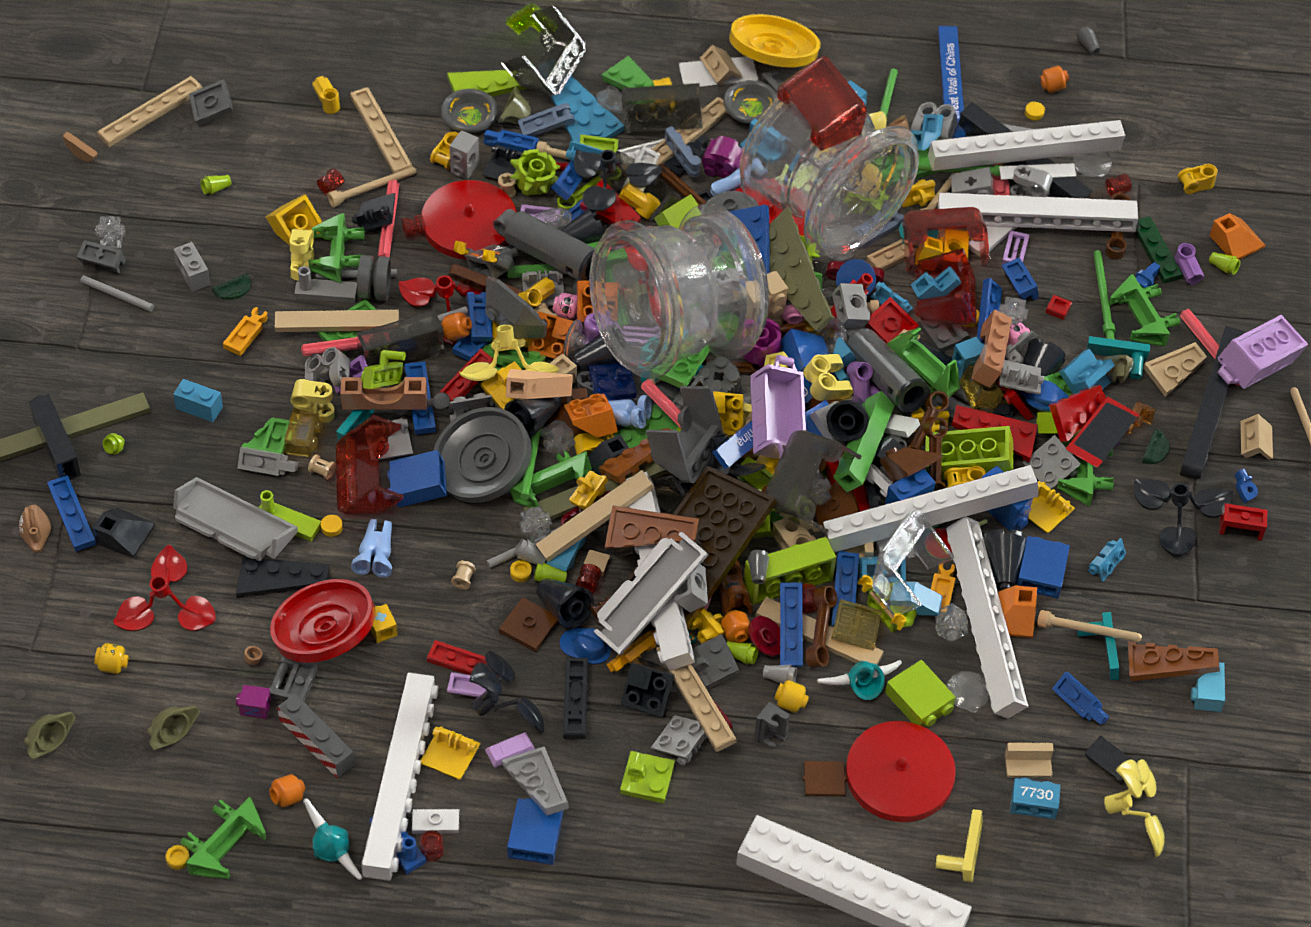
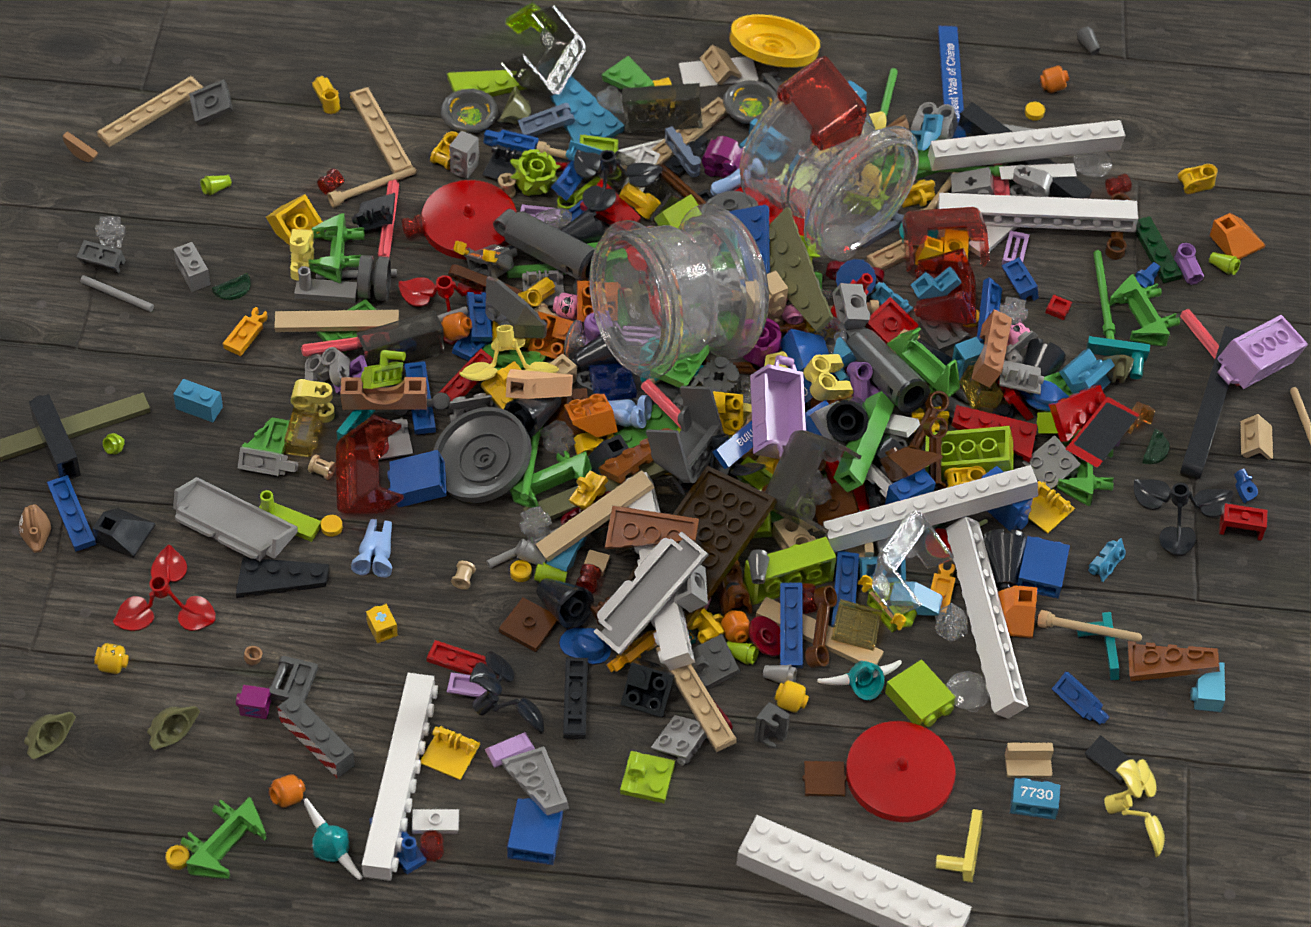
(322, 620): red container -> none
(1174, 367): tan wing -> none

